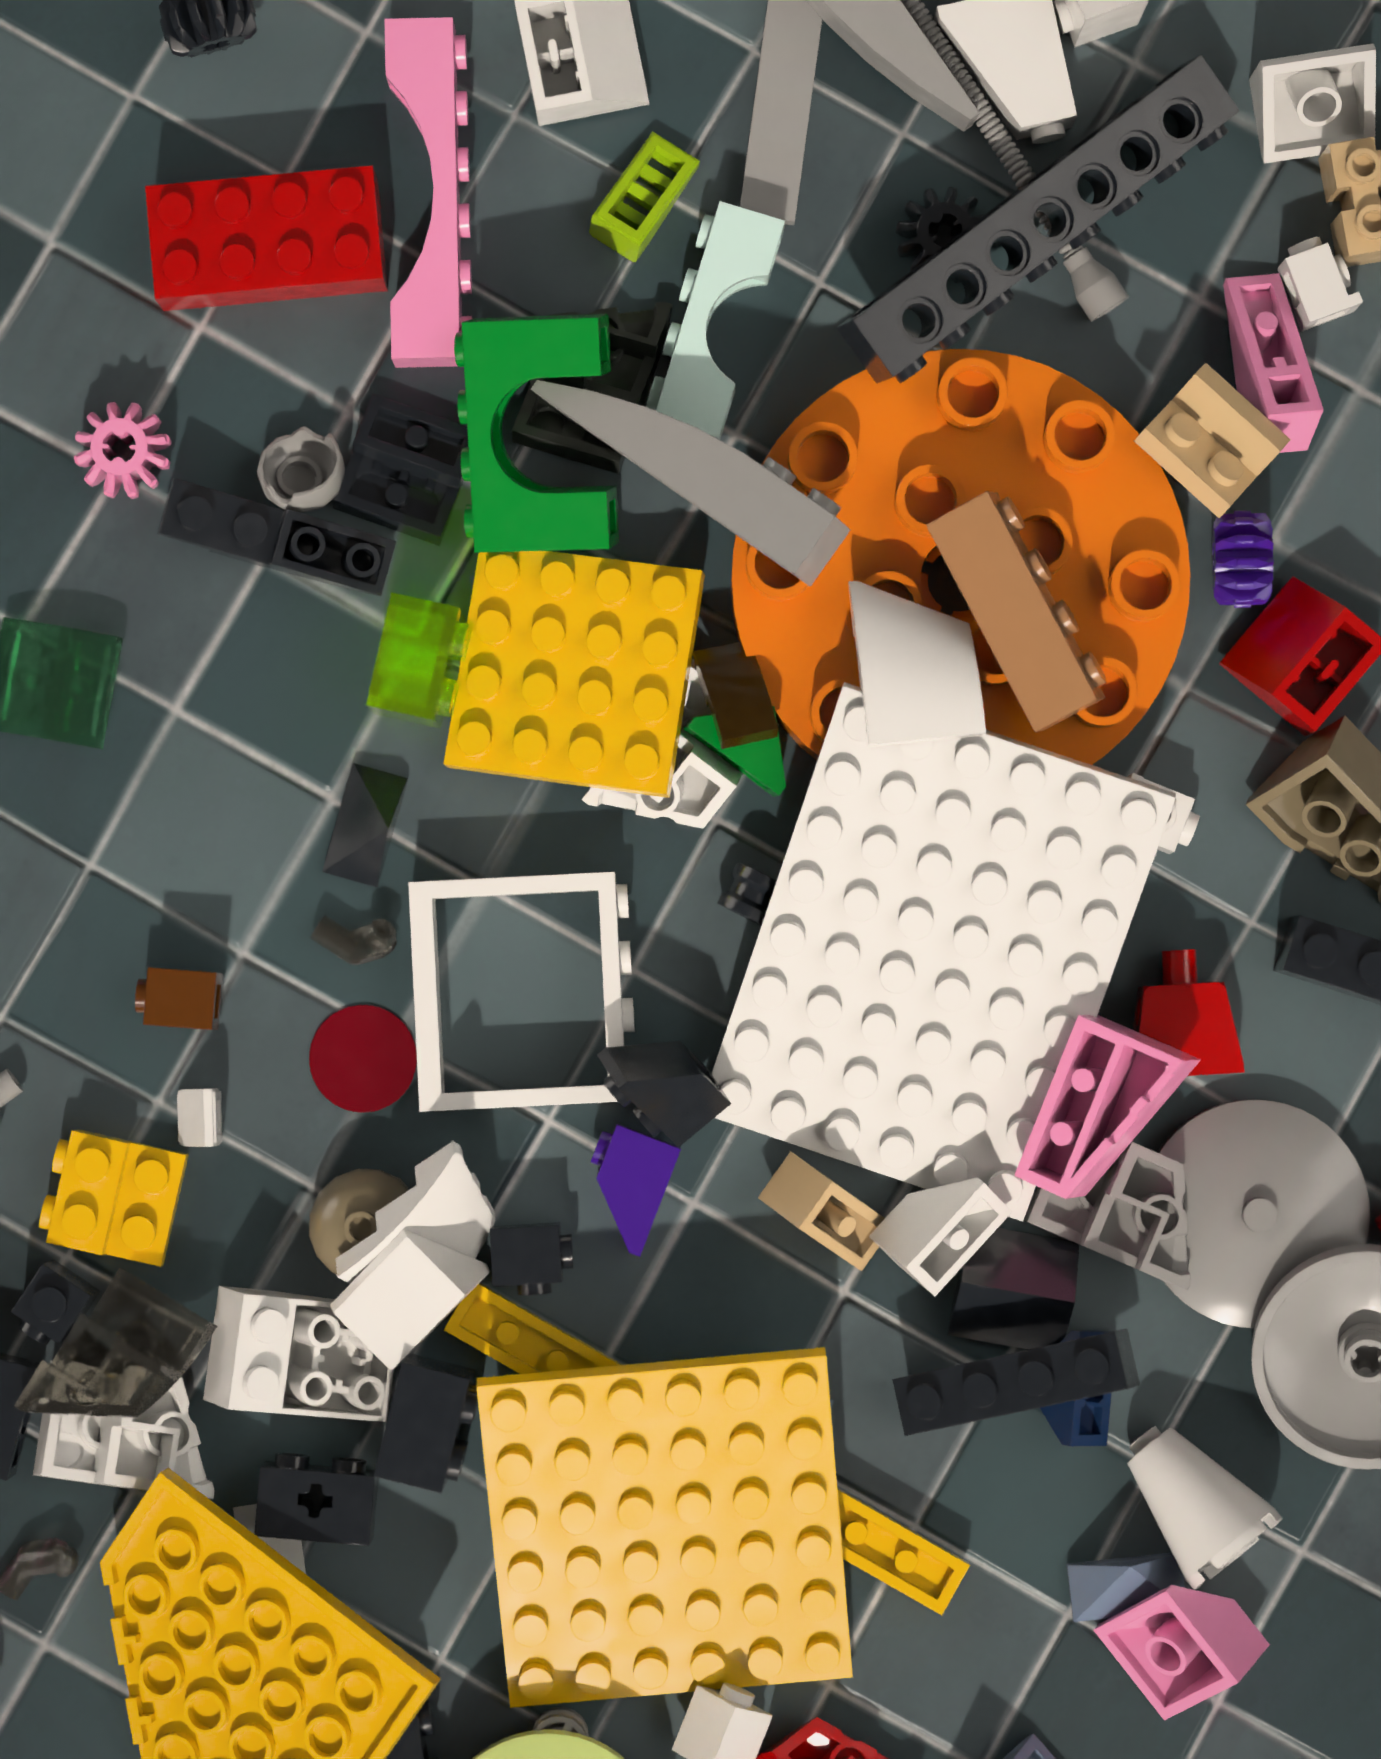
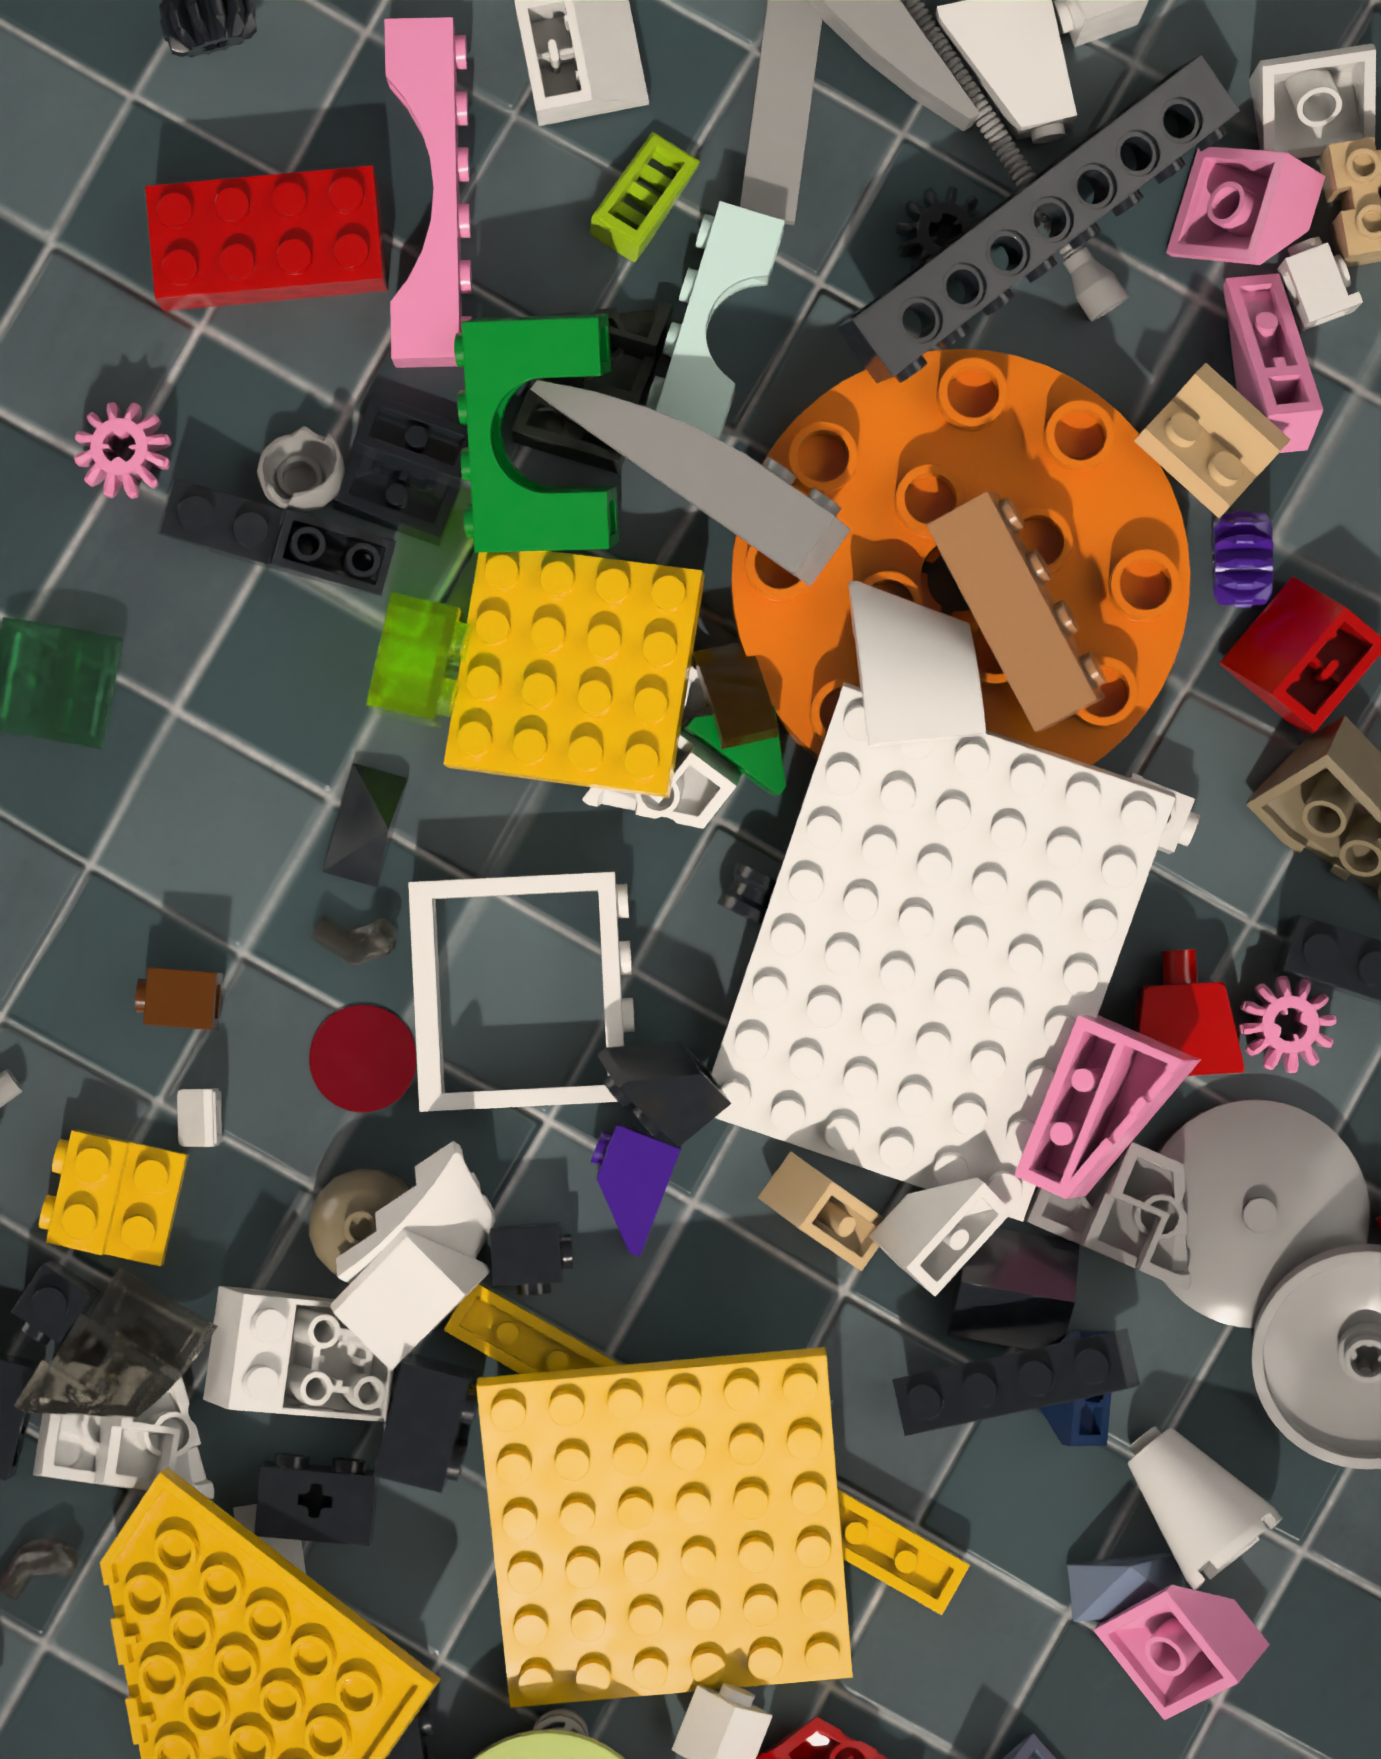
(1244, 205): none -> bright pink slope
(1304, 1016): none -> bright pink gear

